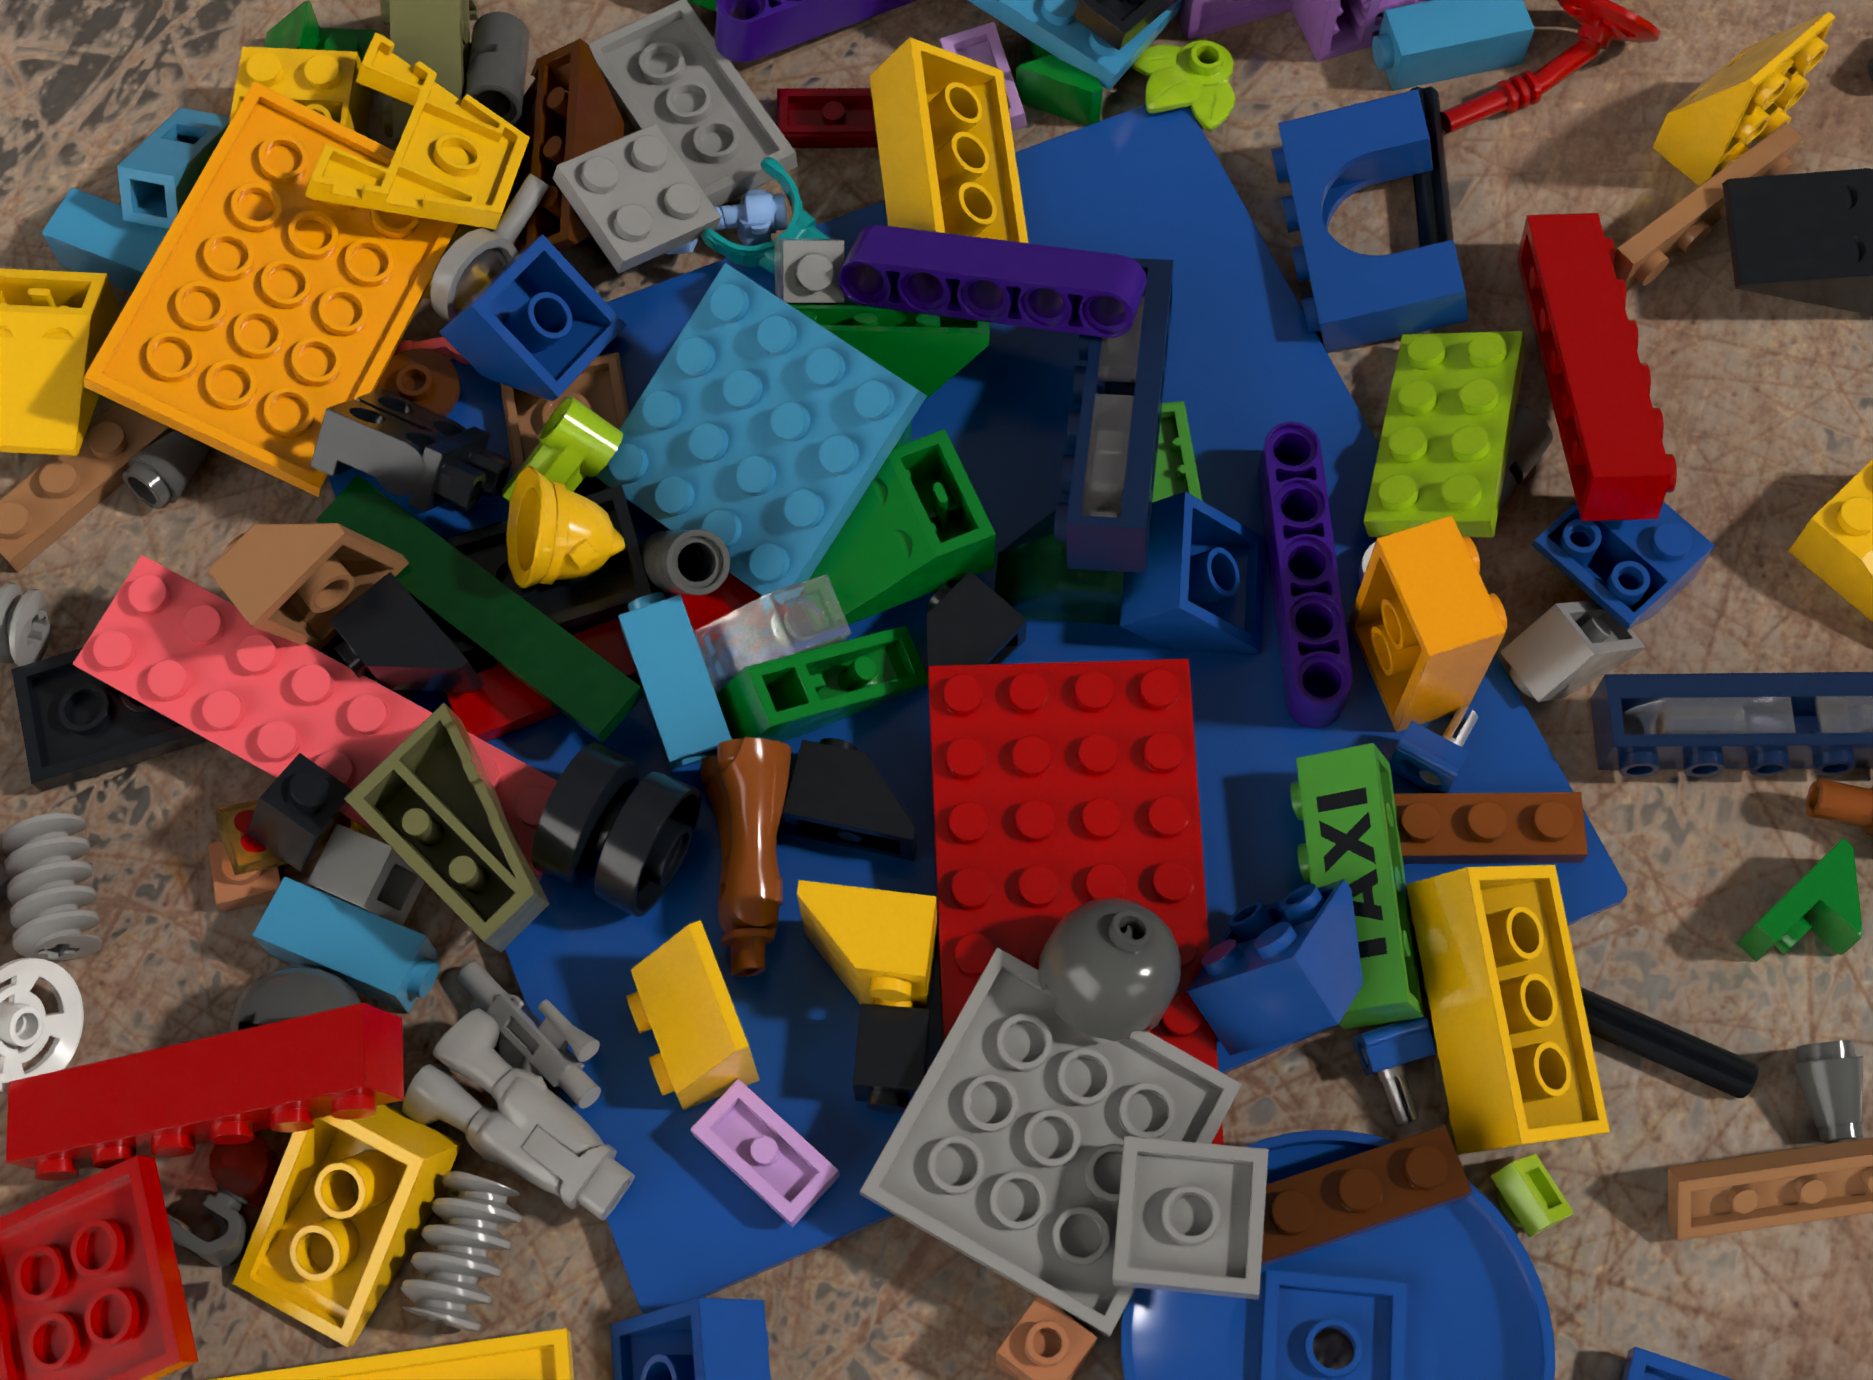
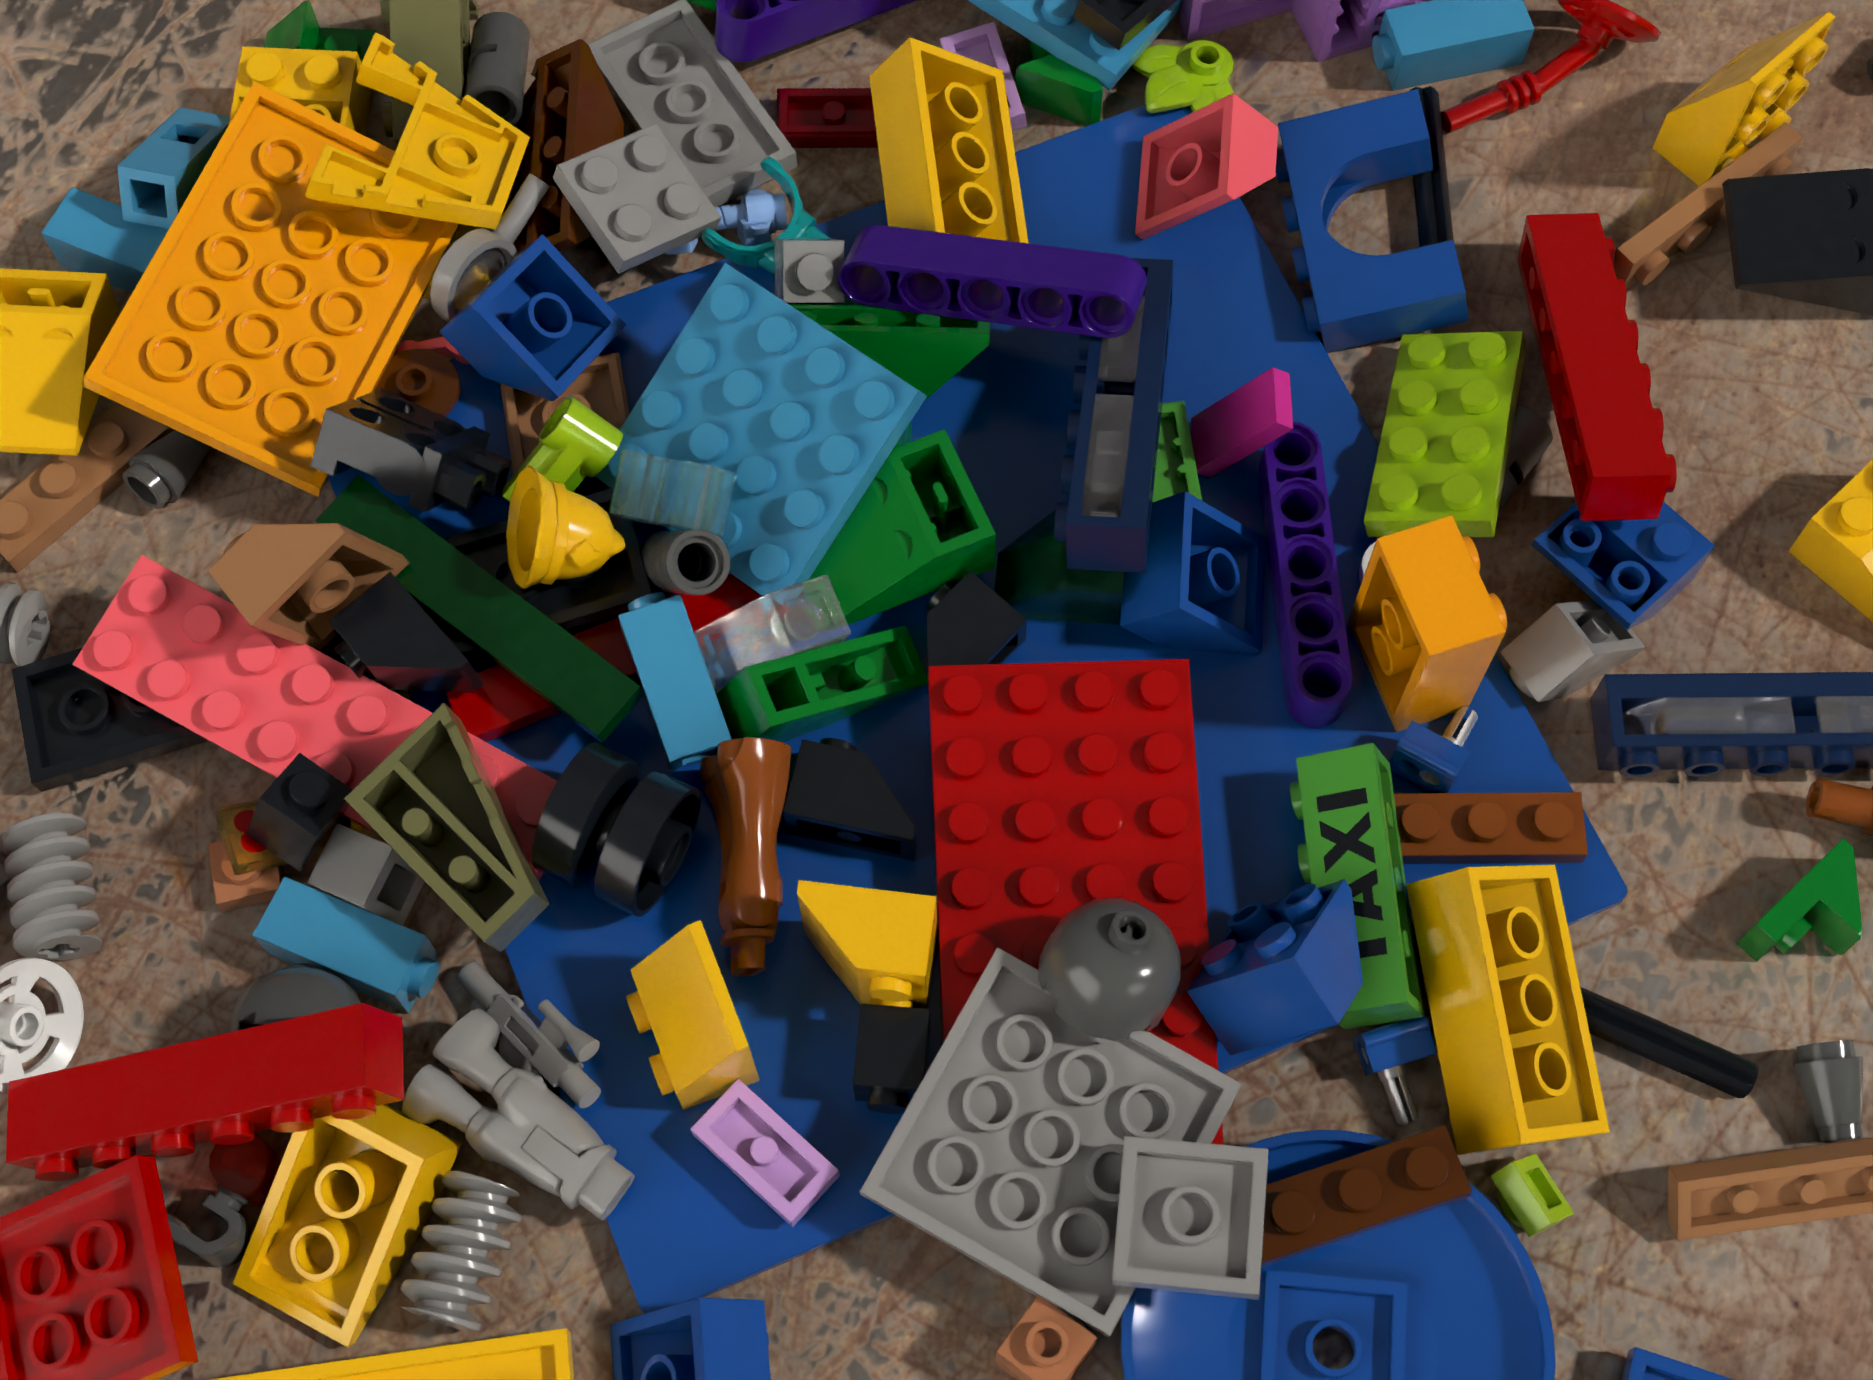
(671, 493): none -> clear light blue axle
(1203, 163): none -> coral slope
(1242, 422): none -> dark pink tile

